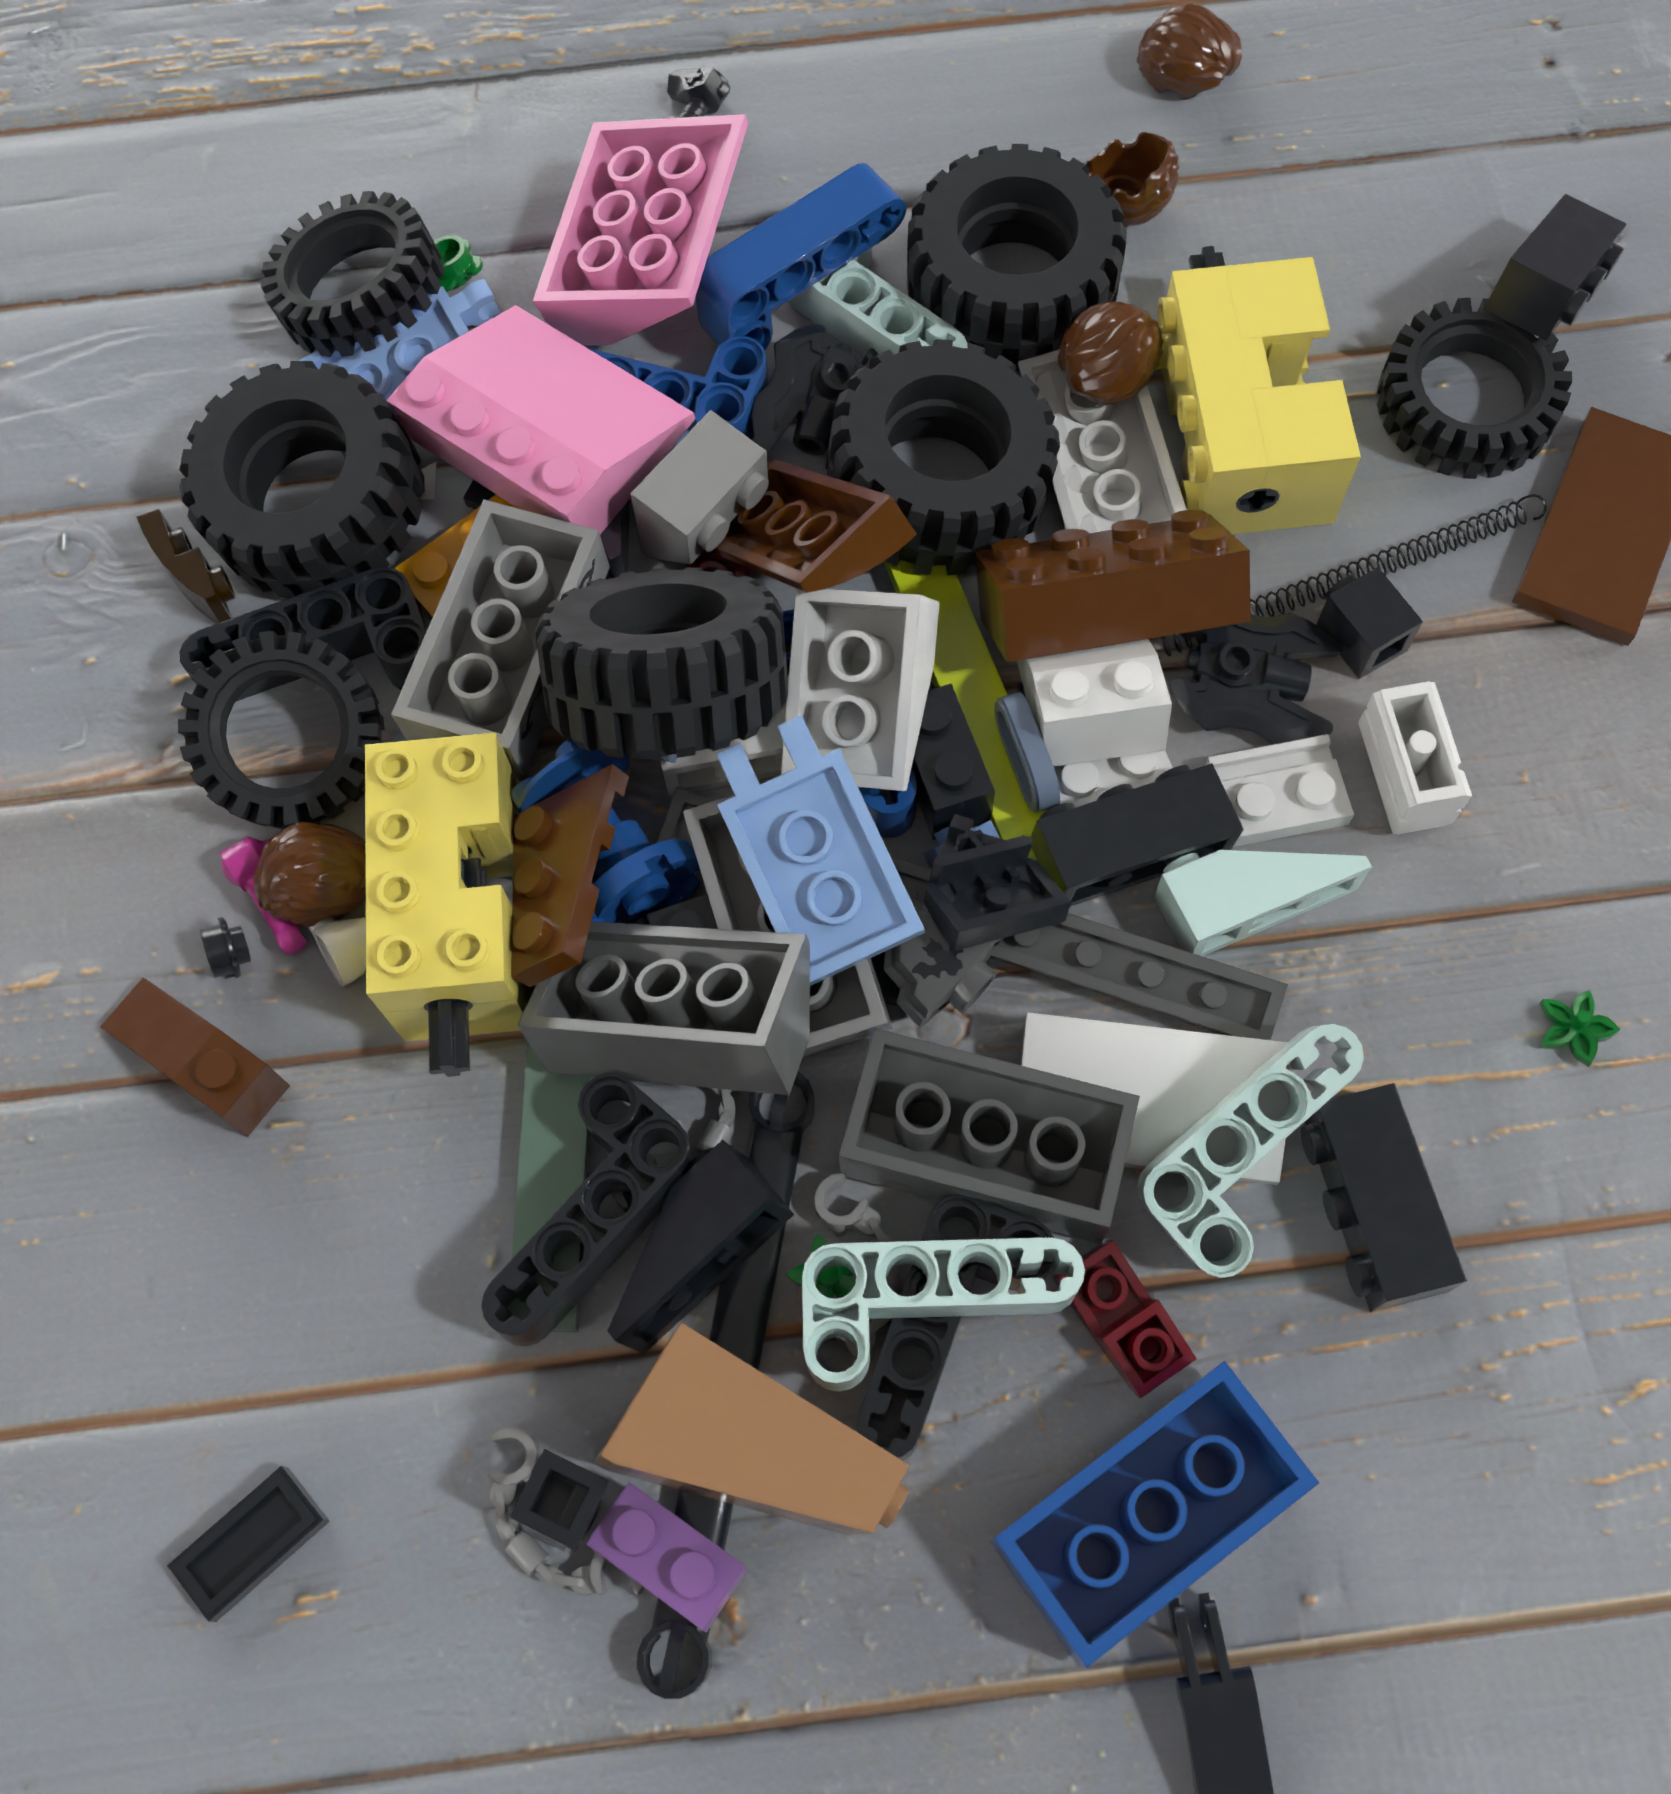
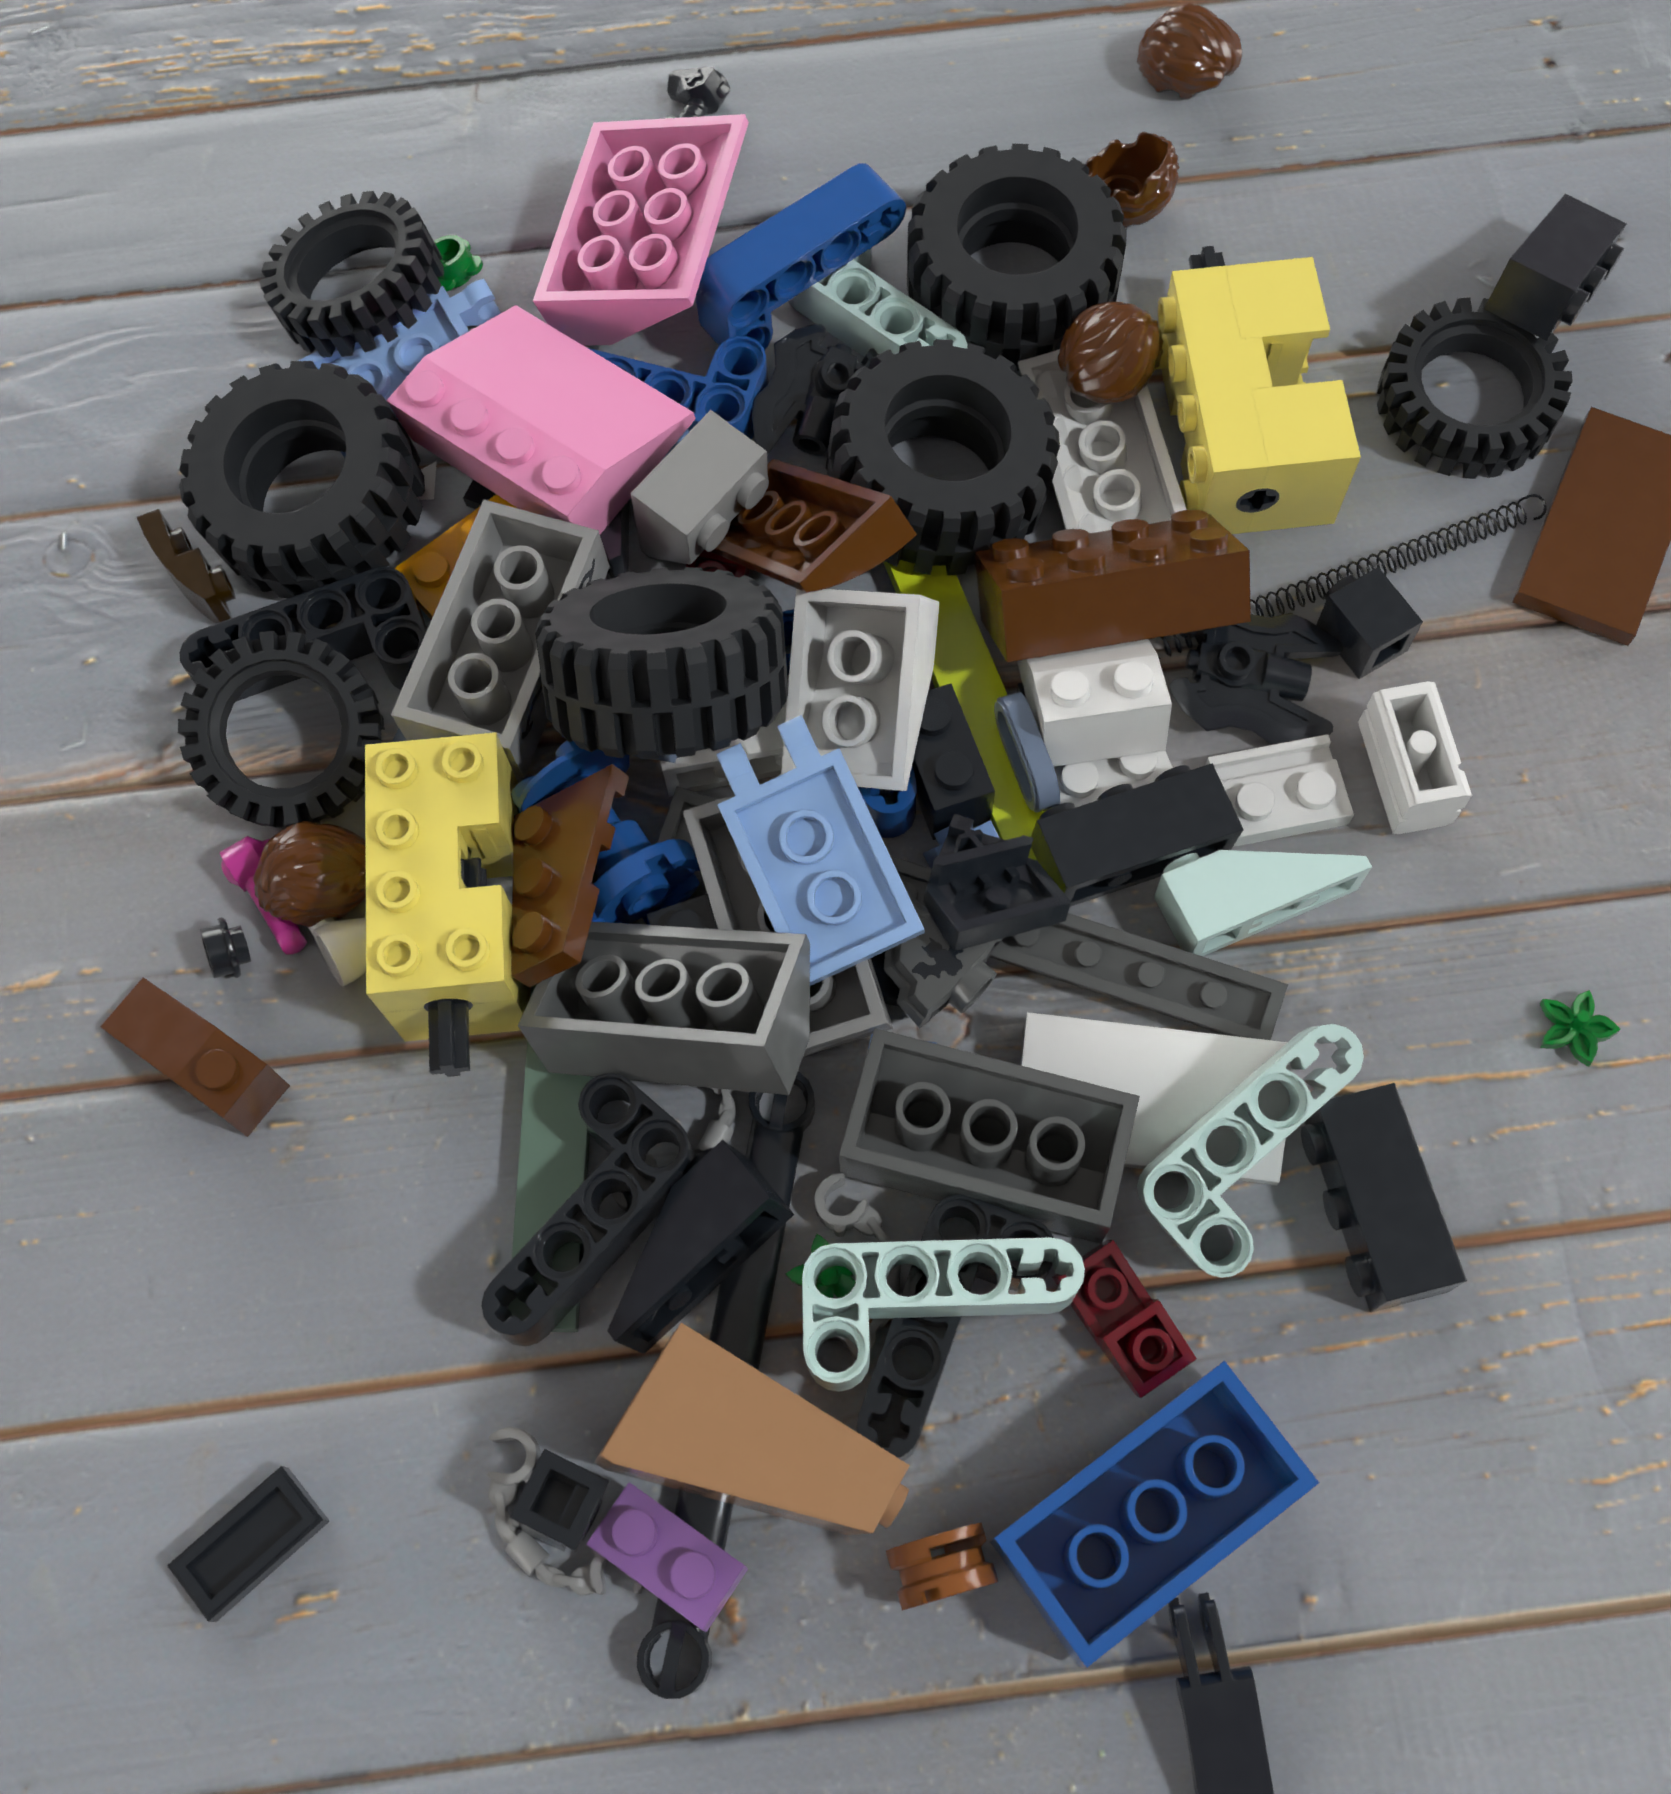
(944, 1575): none -> dark orange wheel

